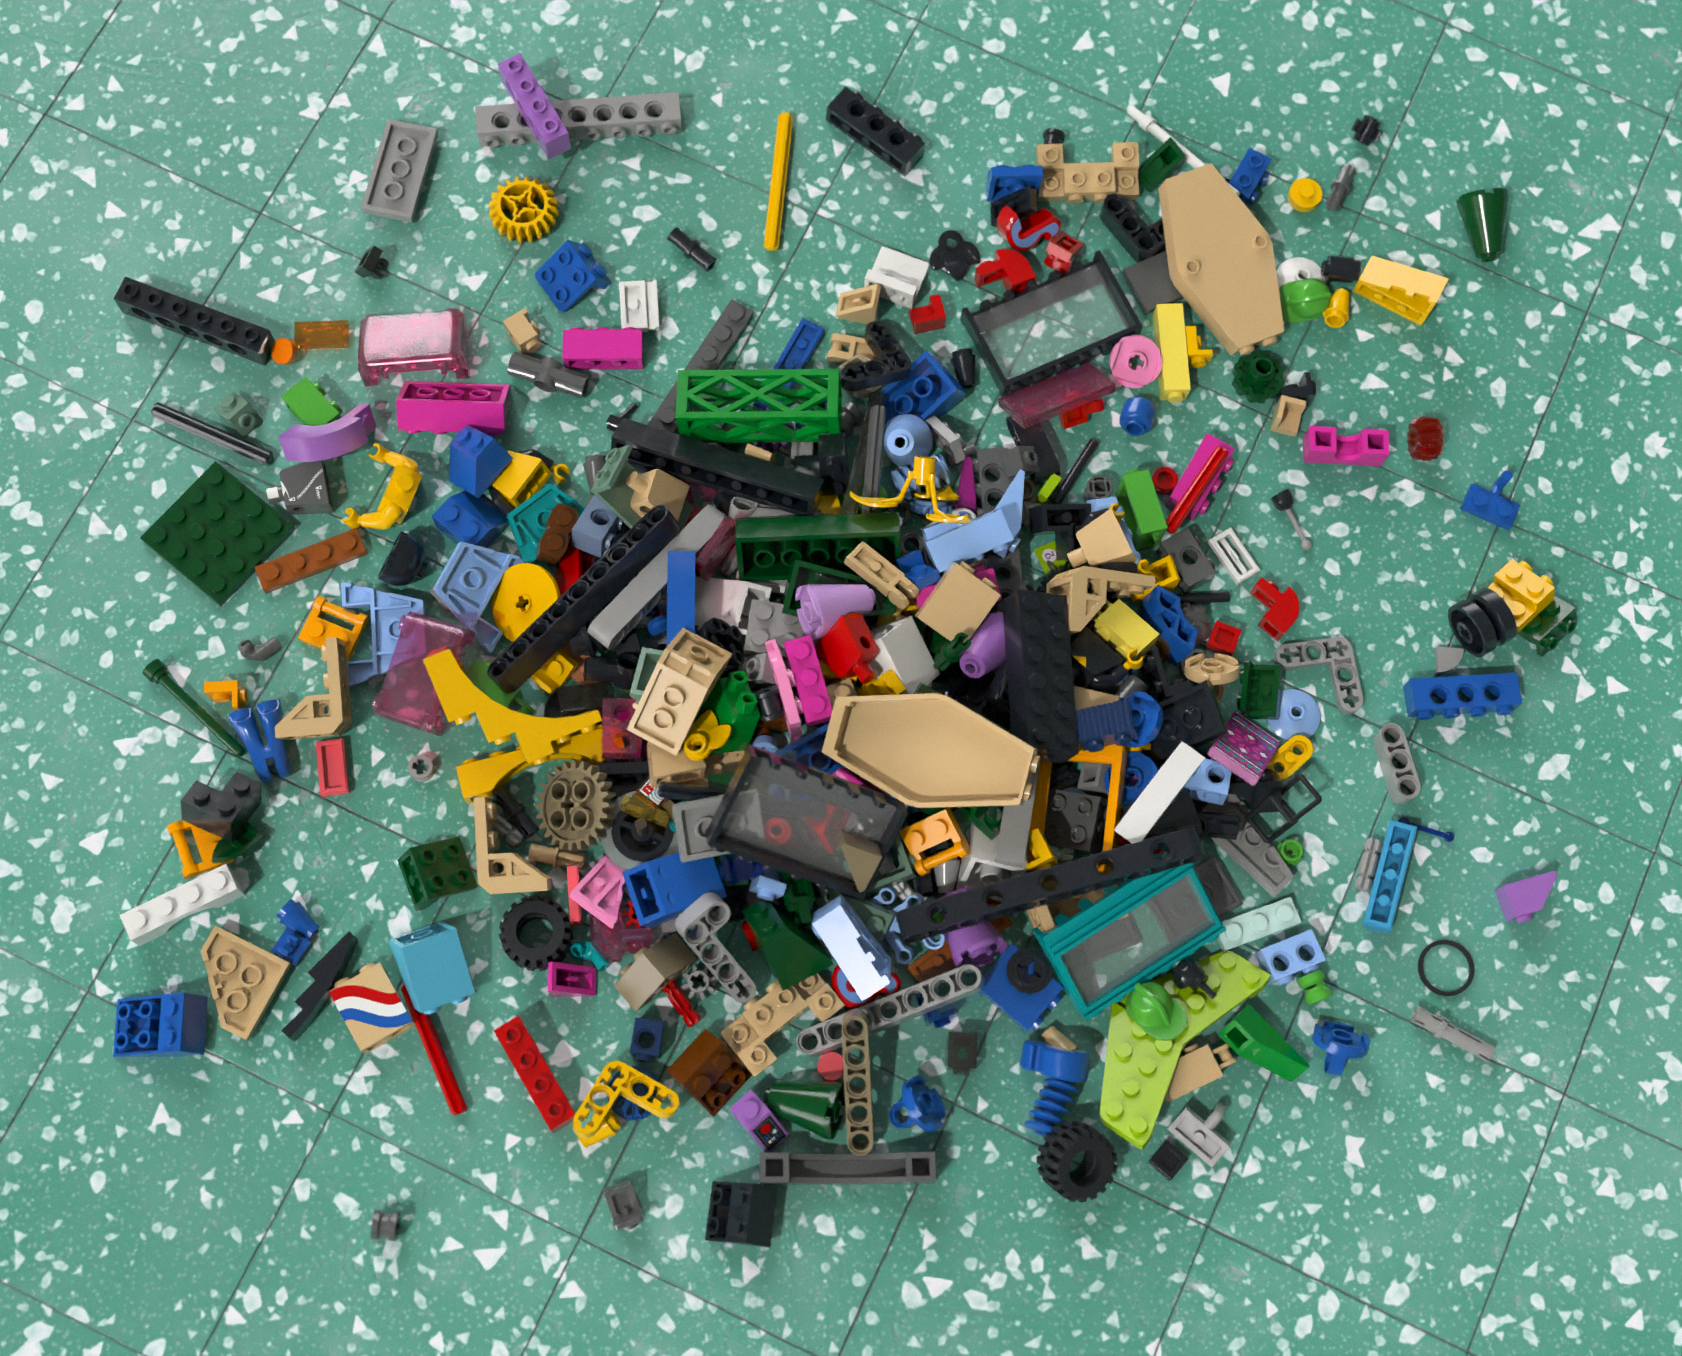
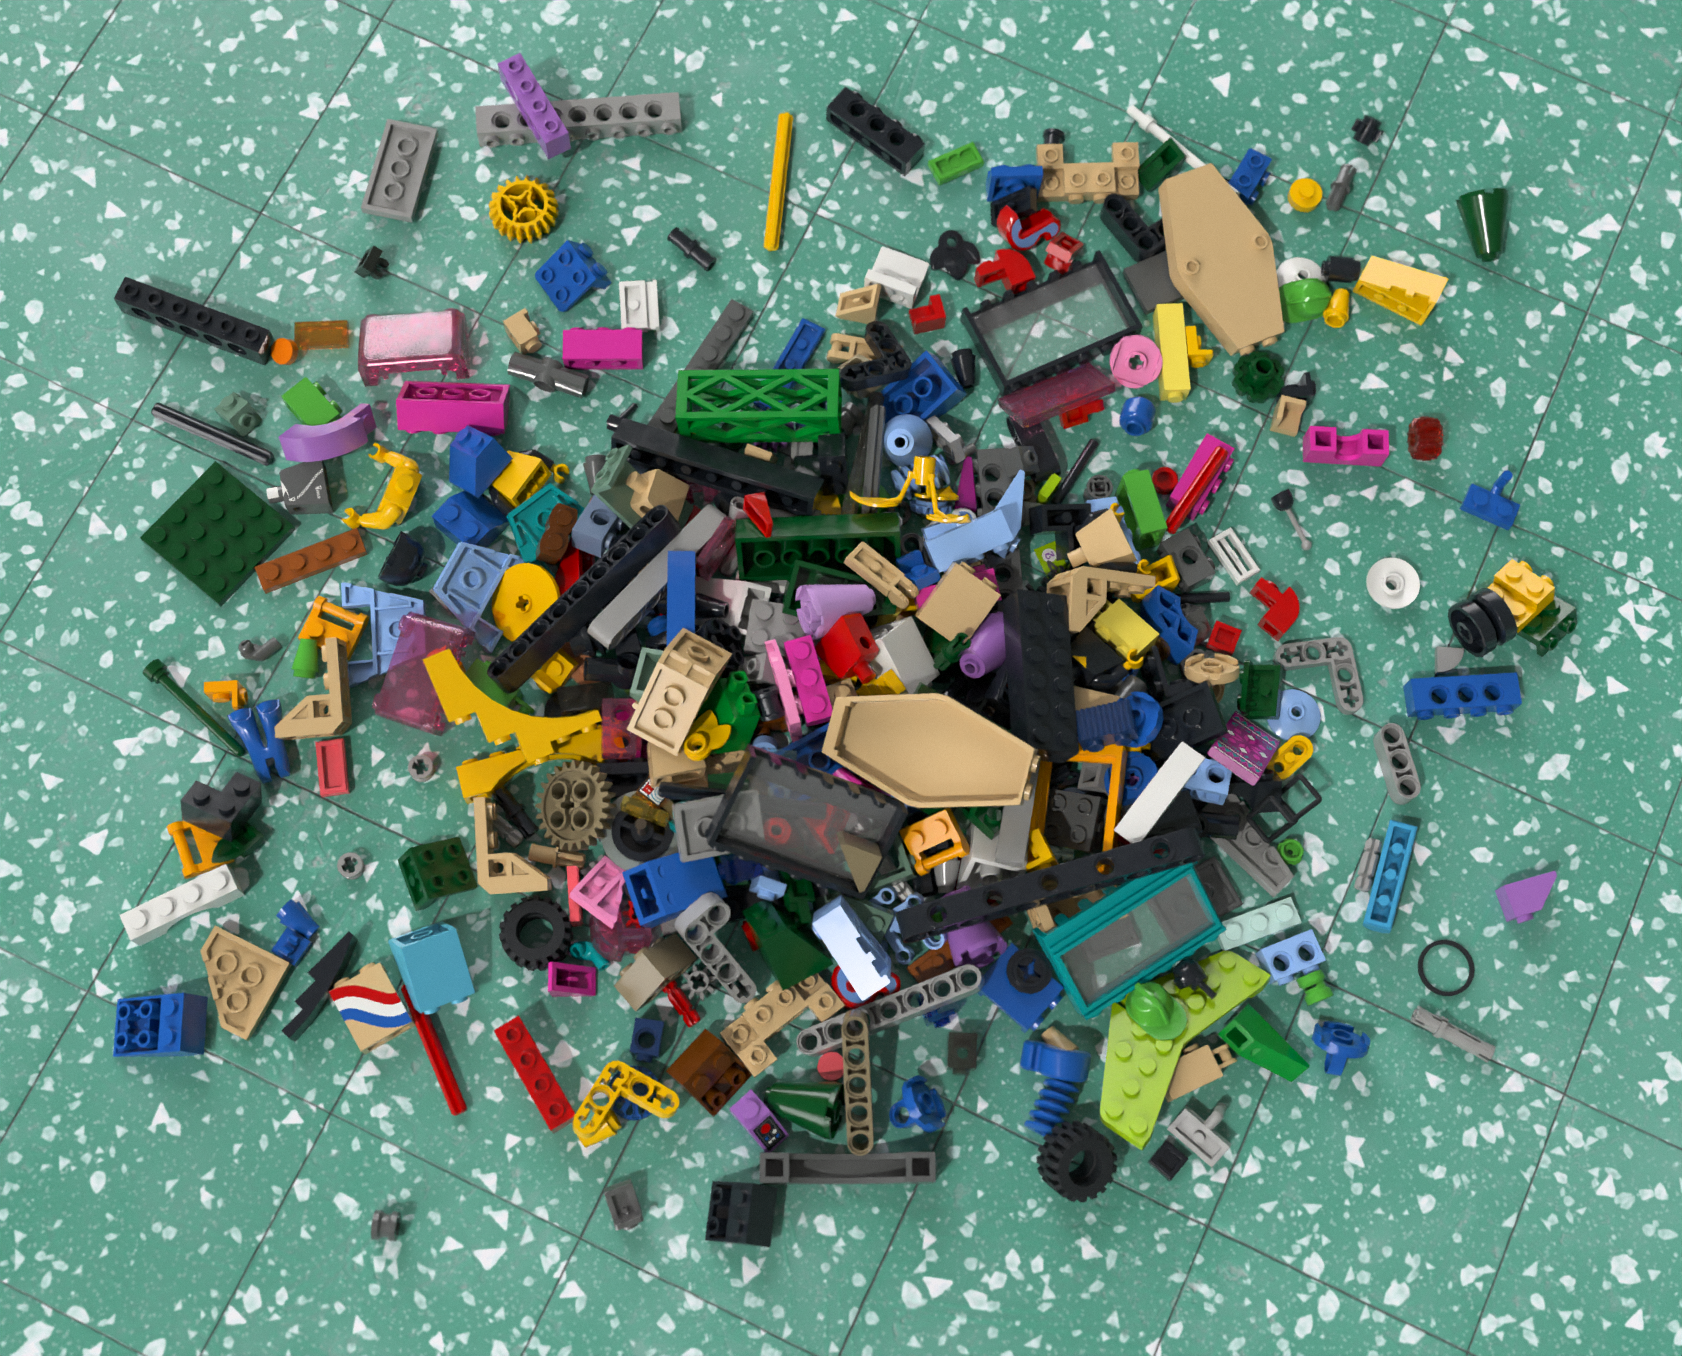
(306, 659): none -> bright green cone
(342, 863): none -> light grey bush
(709, 607): none -> black cone
(758, 511): none -> red piece
(955, 163): none -> bright green plate
(1399, 574): none -> white dish
(1448, 836): clear blue hinge -> none

